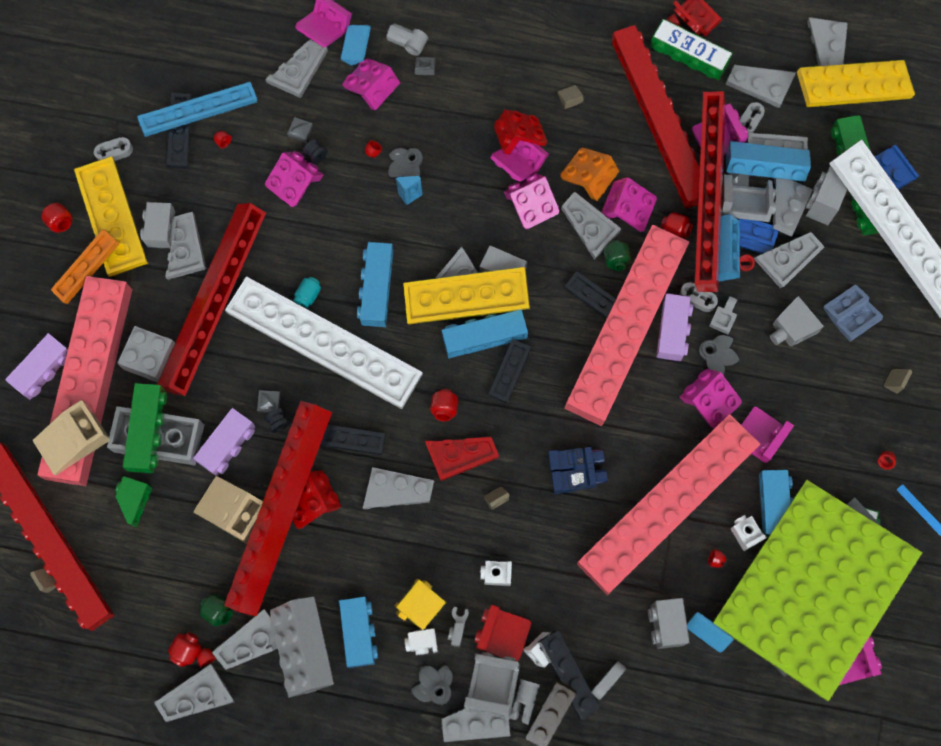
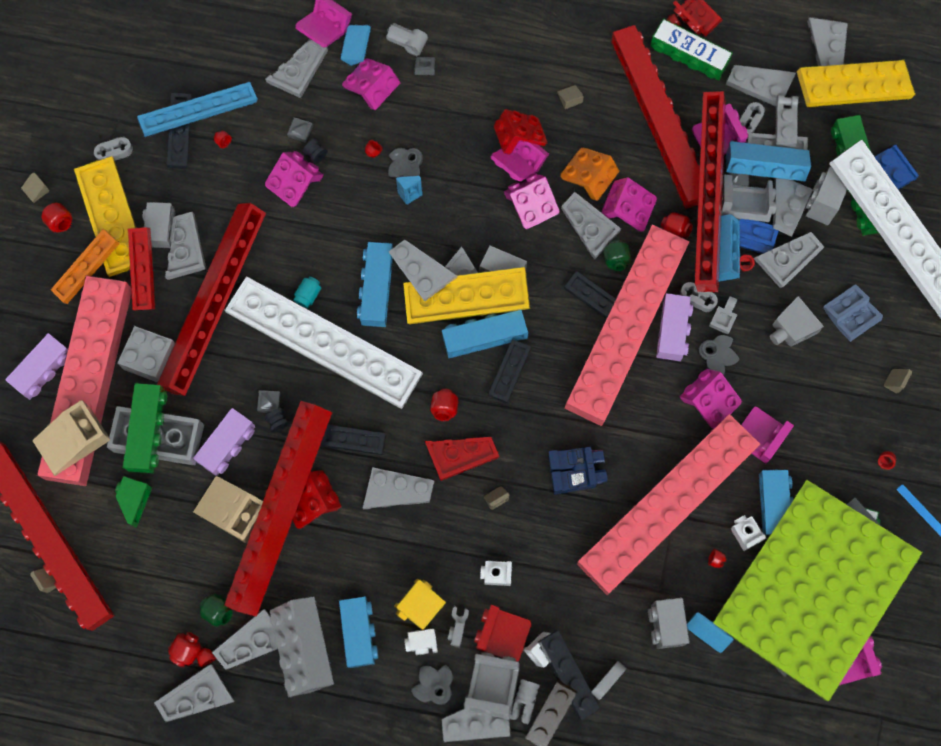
(34, 188): none -> dark tan slope
(141, 268): none -> red plate
(421, 270): none -> light grey wing
(786, 121): none -> light grey plate

